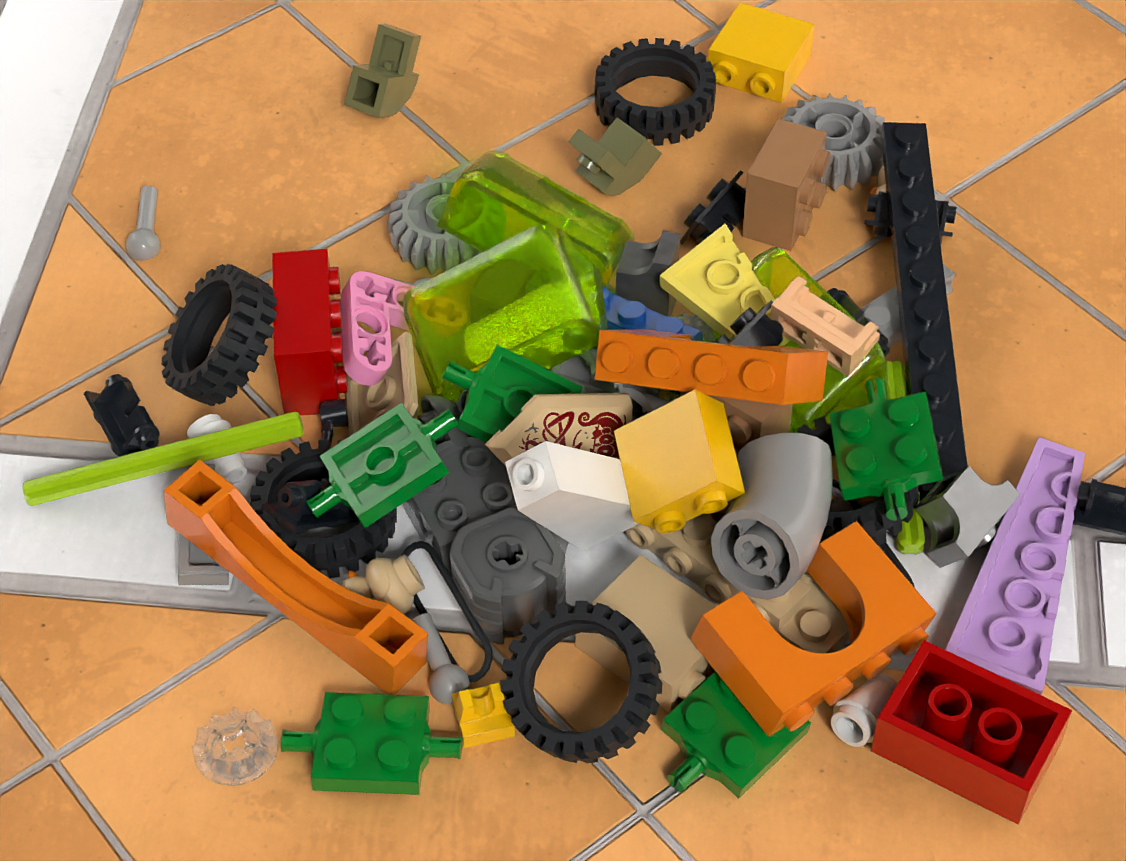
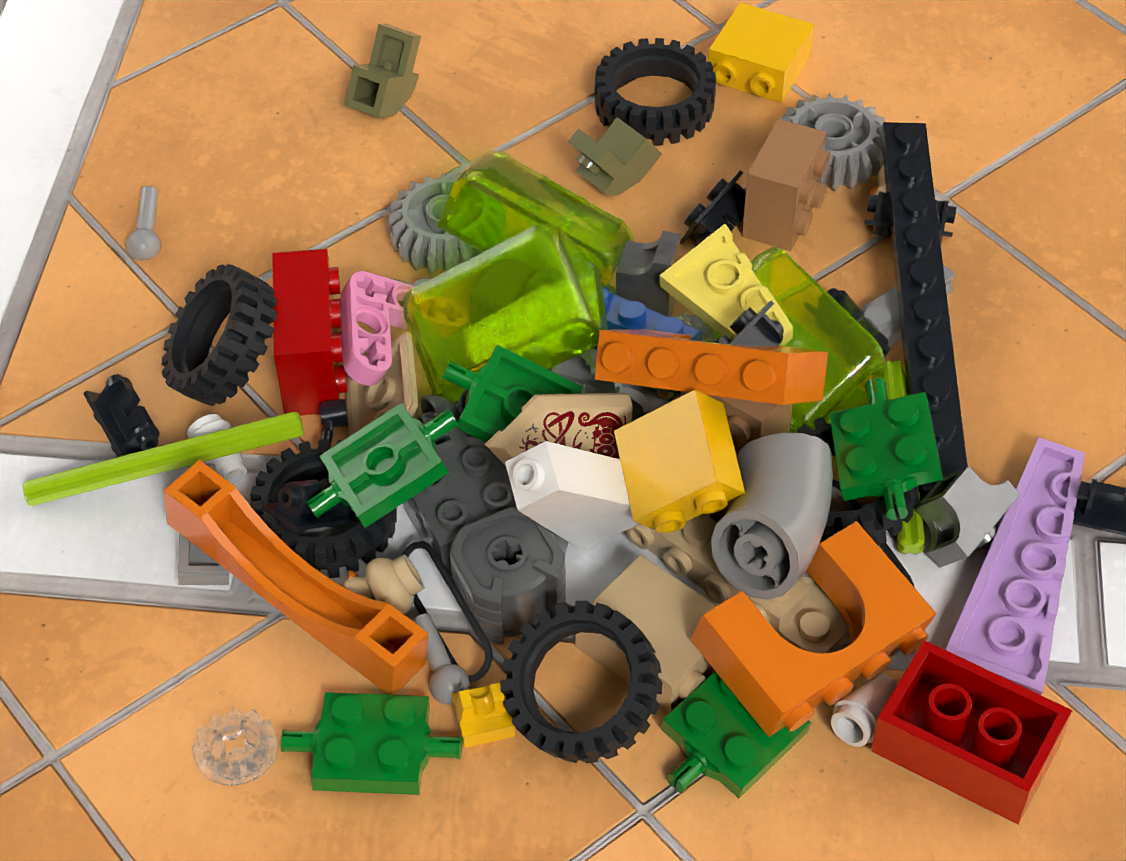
(822, 327): light nougat hinge -> none

